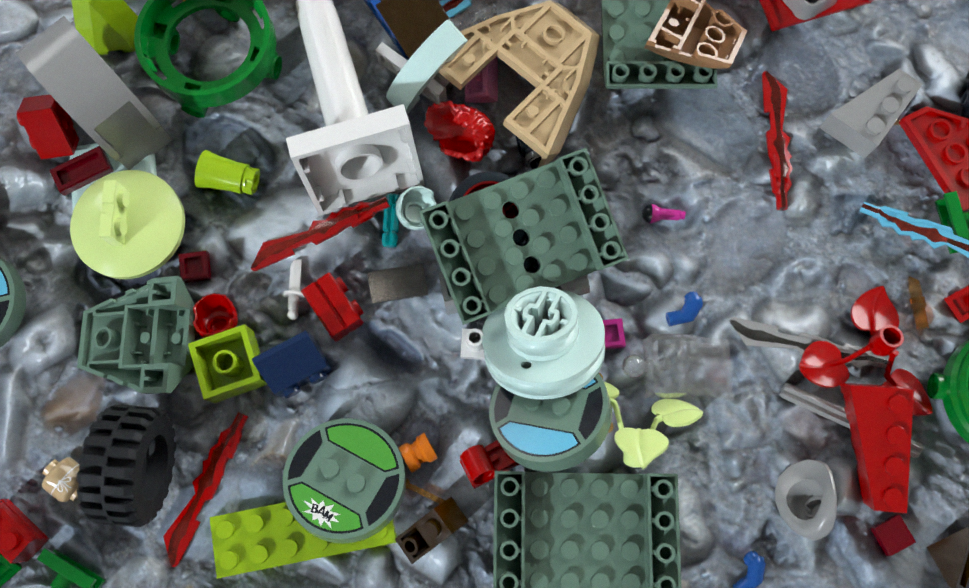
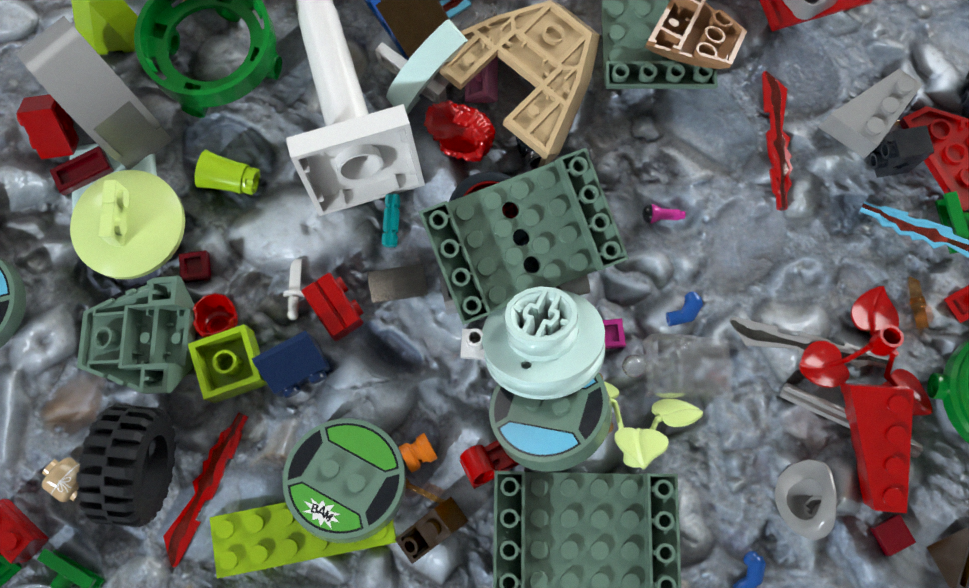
(319, 231): red sword -> none
(410, 202): light aqua hair -> none
(901, 151): none -> black brick

